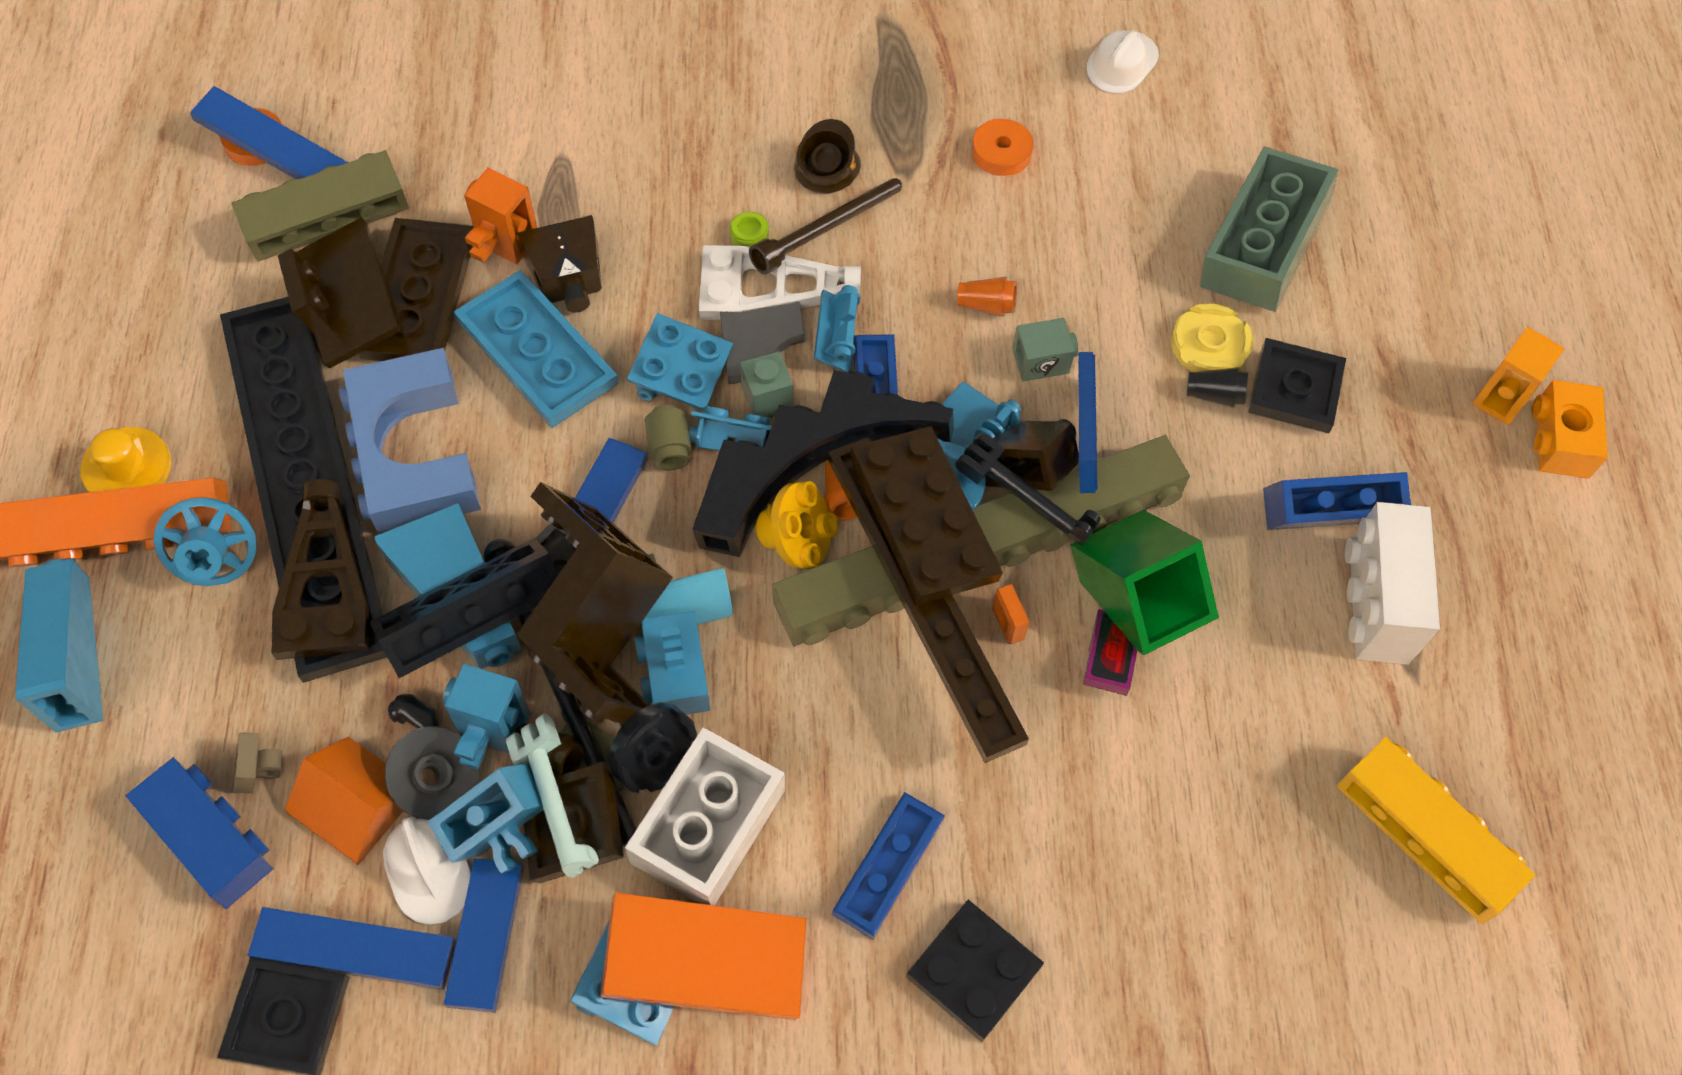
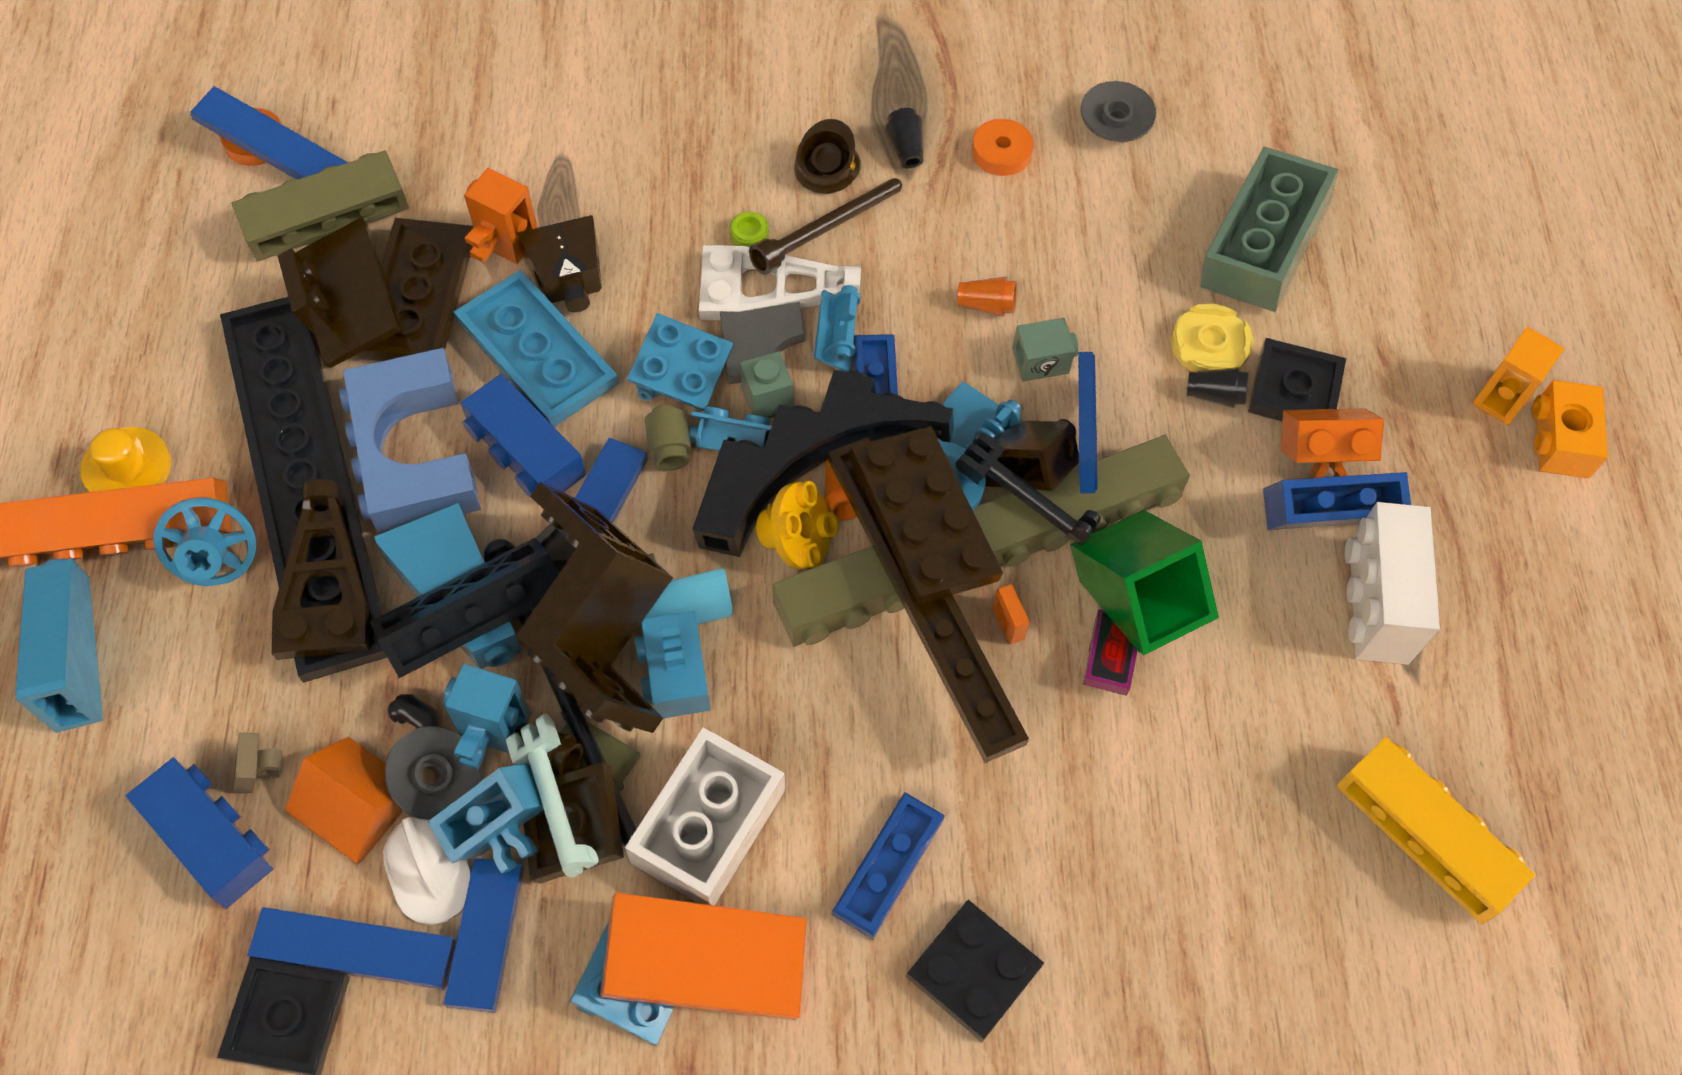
(521, 437): none -> blue brick
(651, 747): black tile -> none
(906, 135): none -> black cone
(1118, 111): none -> dark grey dish
(1122, 61): white piece -> none
(1331, 437): none -> orange brick

